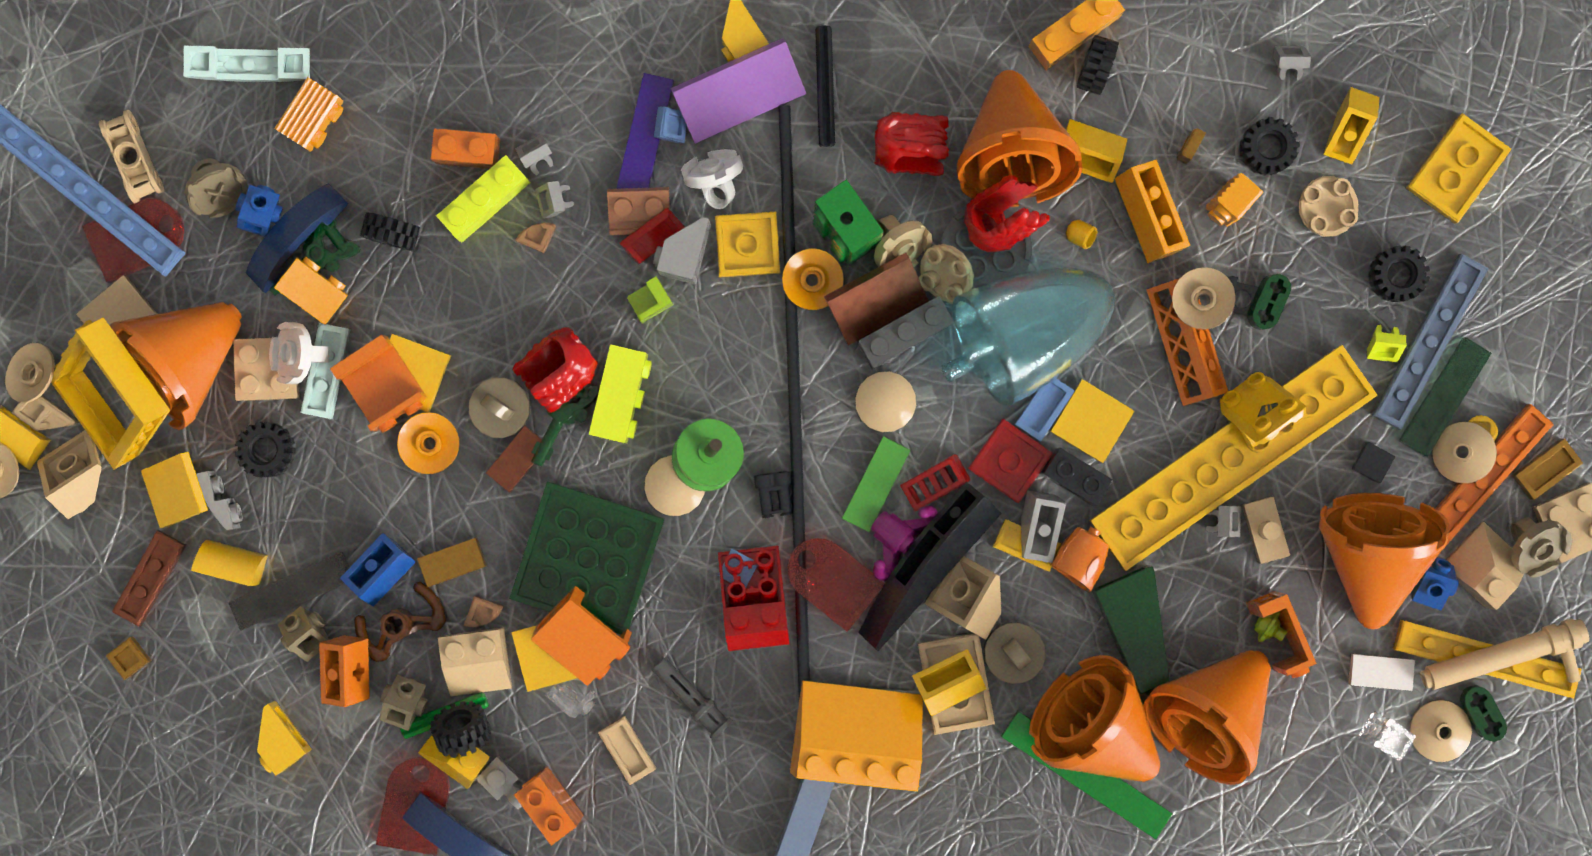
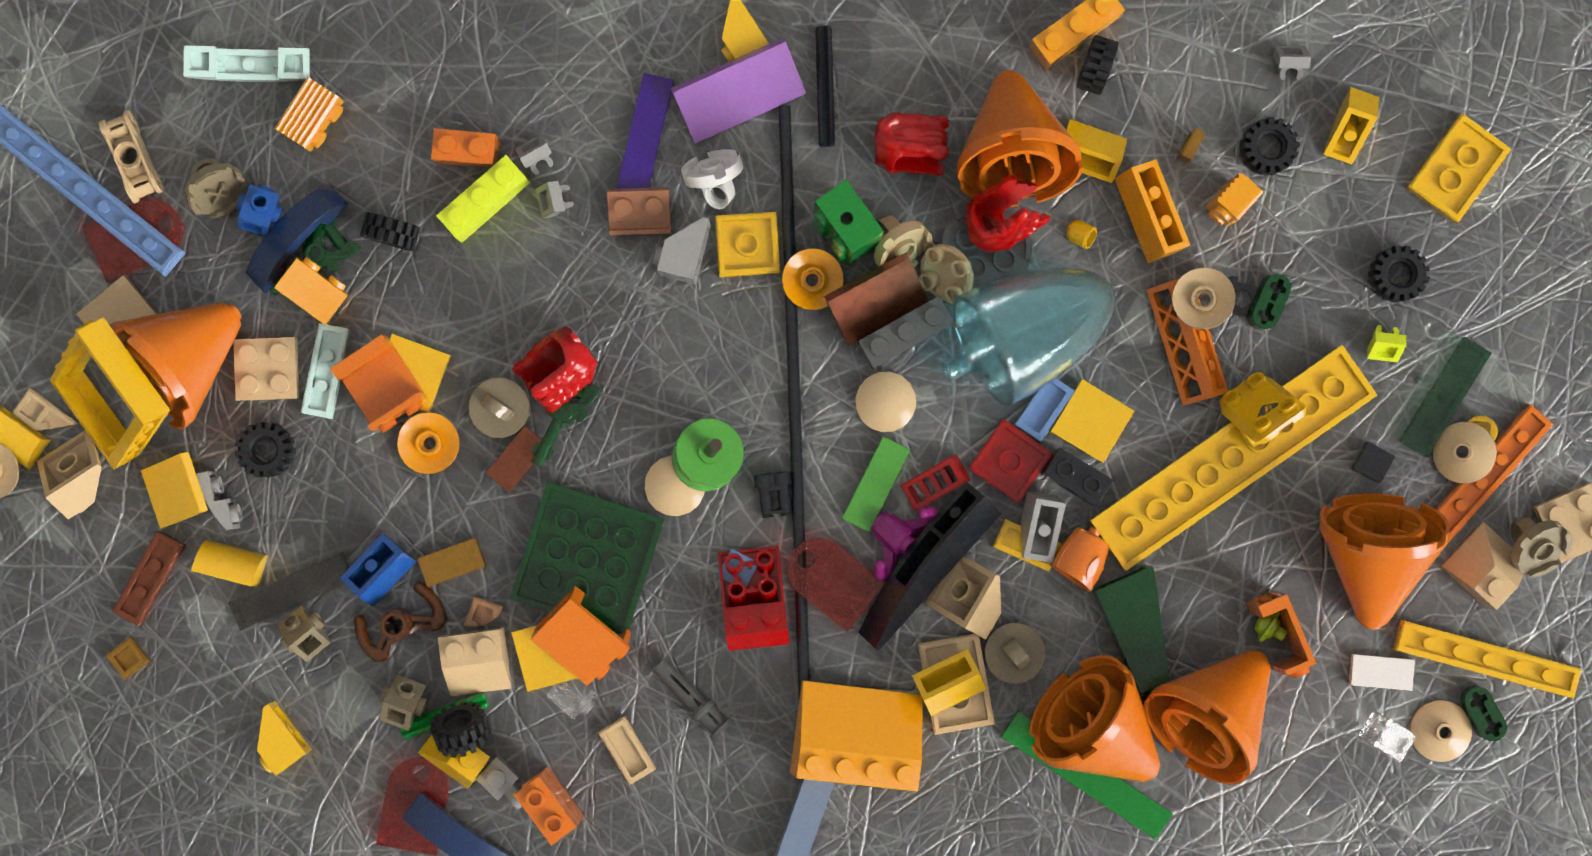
(29, 372): tan dish -> none
(293, 353): white tile -> none
(344, 671): orange brick -> none
(537, 236): medium nougat tile -> none
(620, 394): neon yellow brick -> none
(645, 240): red tile -> none
(649, 300): lime panel -> none
(670, 125): medium blue tile -> none
(1228, 521): light grey tile -> none
(1265, 530): tan tile -> none
(1328, 206): tan dish -> none
(1430, 341): sand blue tile -> none
(1436, 585): blue brick -> none
(1547, 469): pearl gold tile -> none
(1551, 640): tan cylinder -> none

